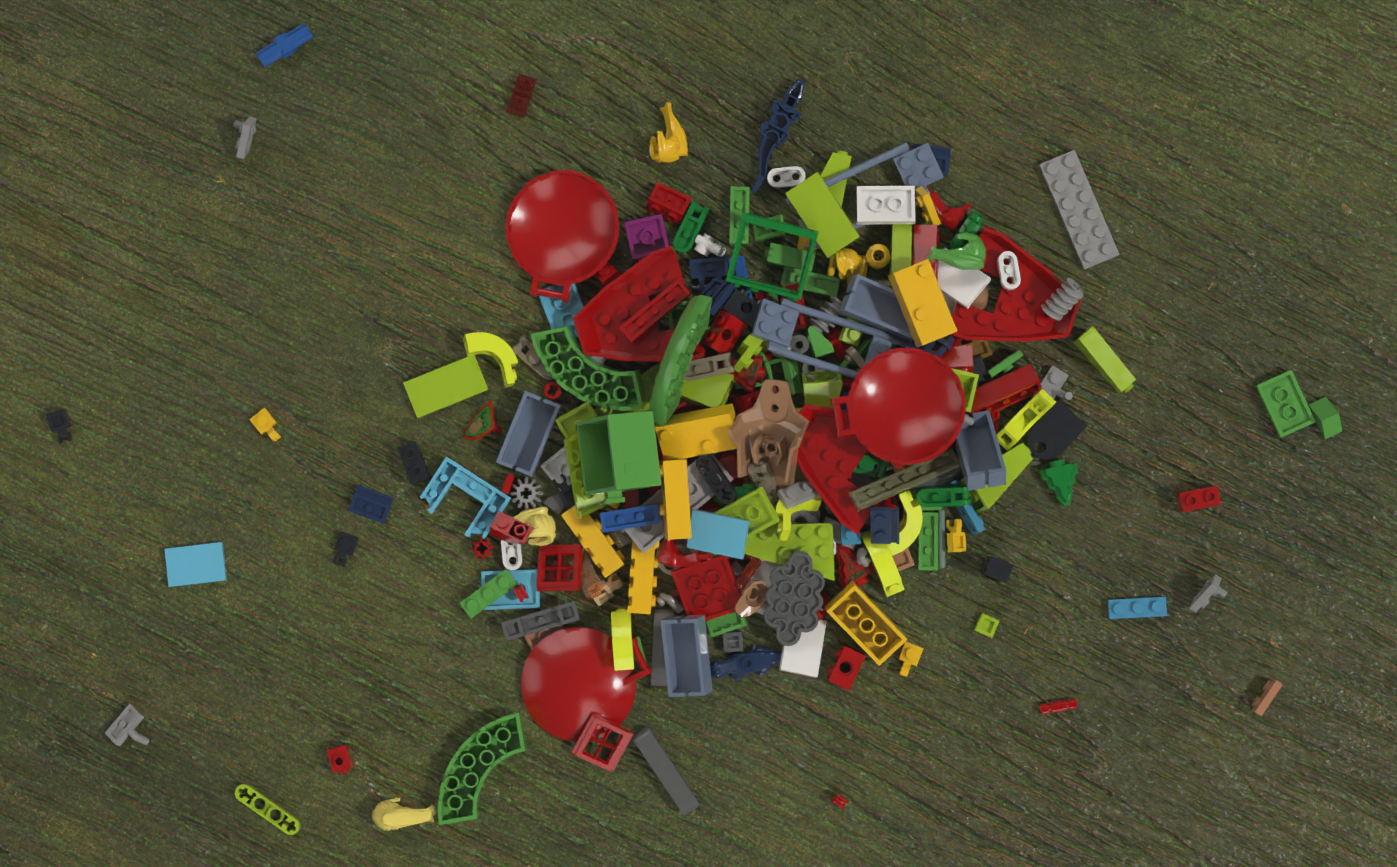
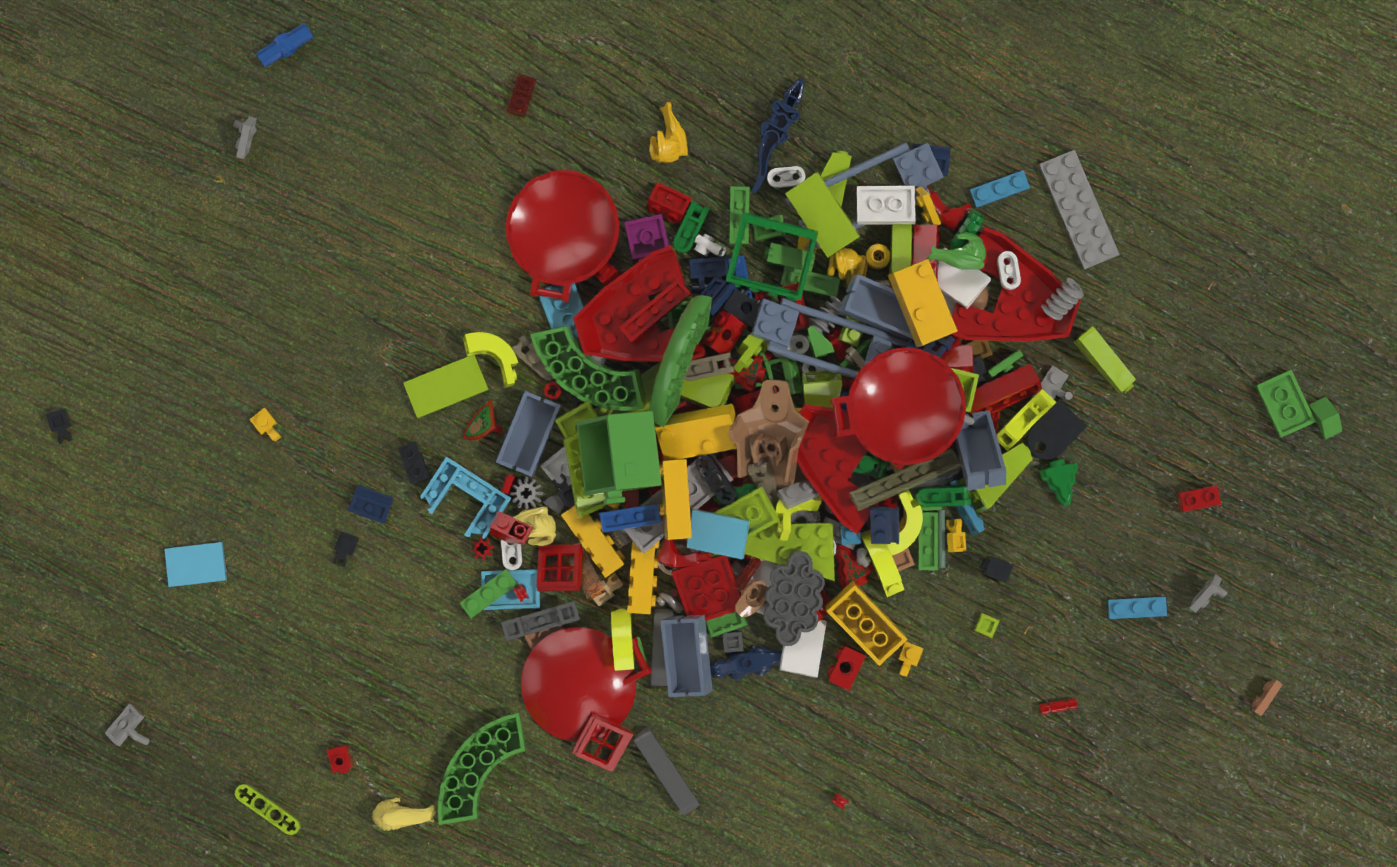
(999, 189): none -> dark azure plate

